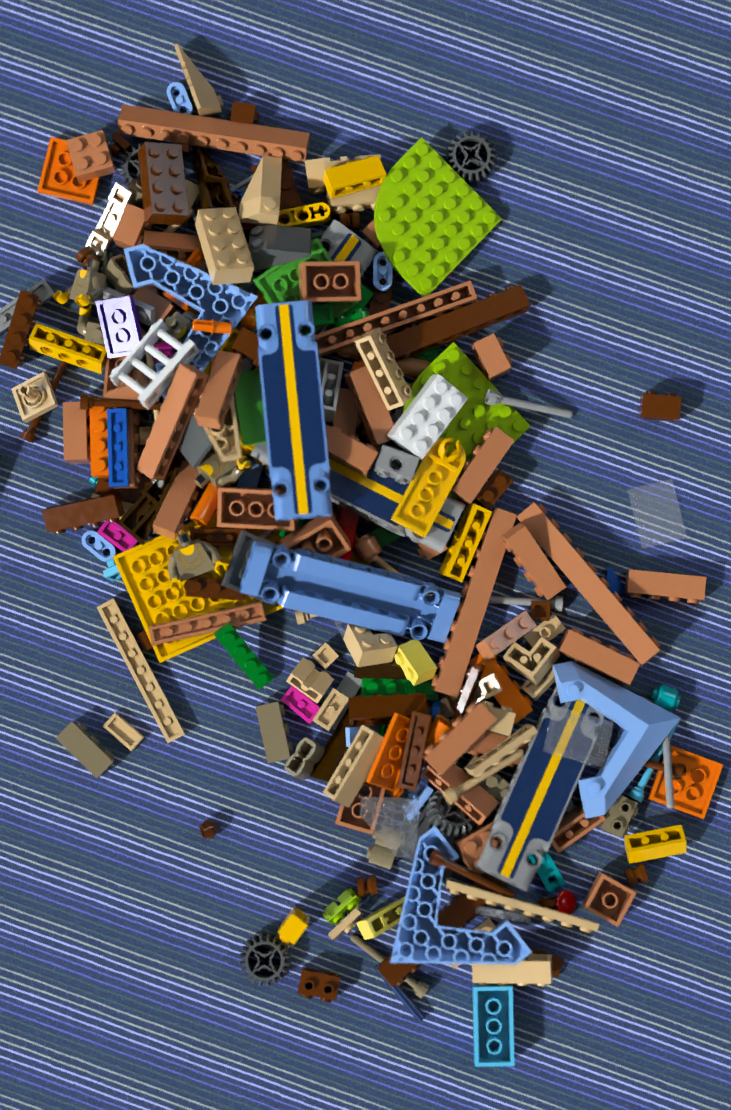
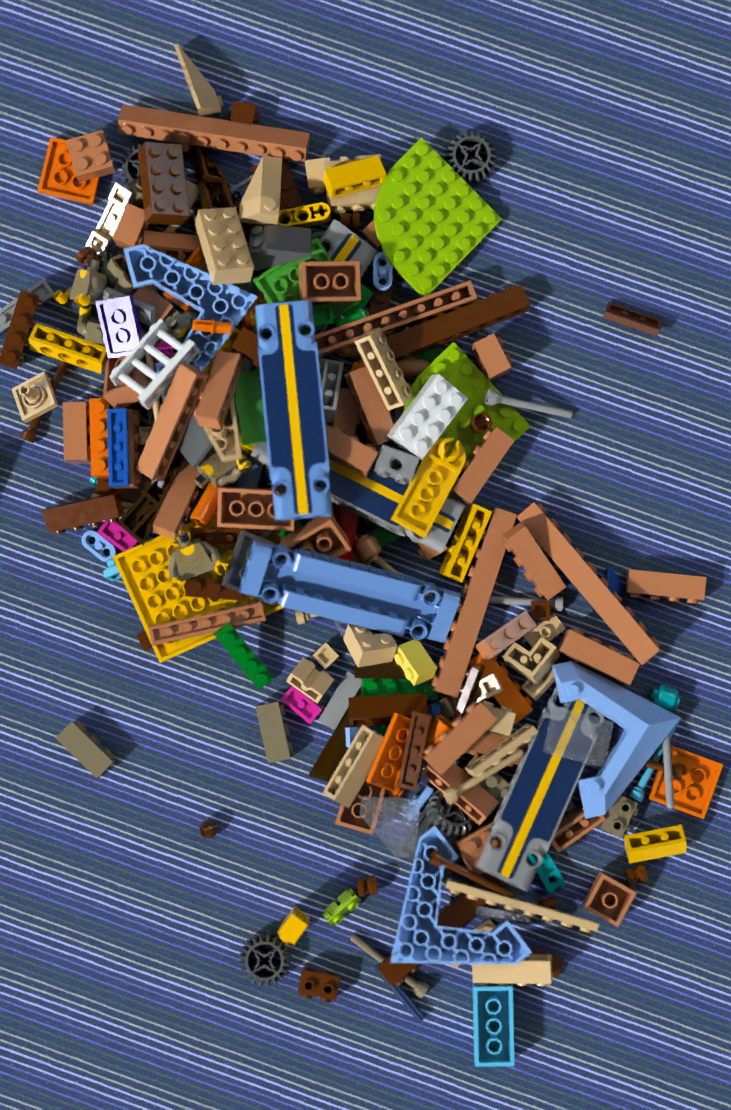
(87, 402): reddish brown piece -> none
(119, 145): reddish brown tile -> none
(123, 731): tan tile -> none
(141, 670): tan plate -> none
(180, 101): light blue plate -> none
(306, 755): dark tan brick -> none
(330, 709): tan plate -> none
(346, 924): tan plate -> none
(380, 854): dark tan brick -> none
(381, 920): light yellow slope -> none
(483, 420): none -> reddish brown wheel
(493, 489): reddish brown brick -> none
(565, 902): red piece -> none
(632, 319): none -> reddish brown plate
(657, 513): clear piece -> none
(660, 407): reddish brown brick -> none

